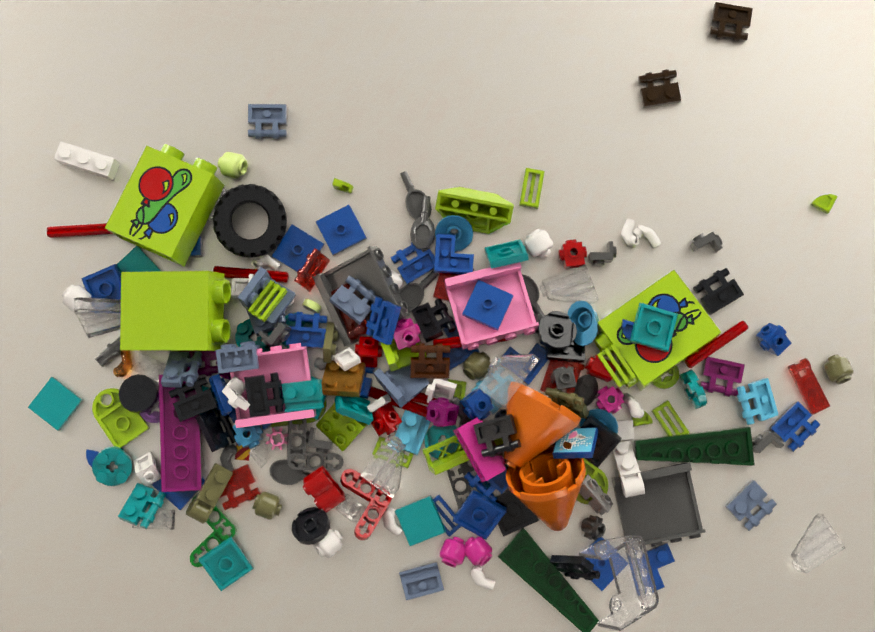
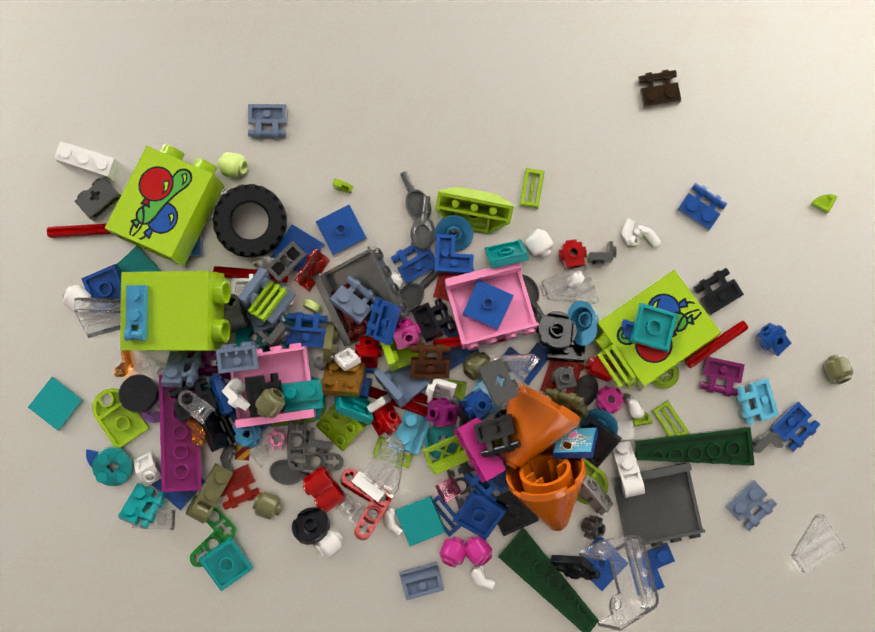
(108, 197): none -> dark grey brick
(111, 351): dark grey pin -> none
(136, 312): none -> dark azure plate
(196, 407): none -> clear piece
(198, 432): none -> clear orange arm
(236, 314): none -> dark grey piece
(270, 403): none -> olive head
(286, 261): none -> dark grey brick
(367, 487): none -> white sticker
(448, 489): none -> clear pink tile
(497, 393): none -> dark grey brick
(575, 279): none -> white plate
(693, 390): teal plate -> none
(699, 211): none -> blue plate
(702, 240): dark grey bracket -> none
(731, 15): dark brown plate -> none
(809, 386): clear red plate -> none

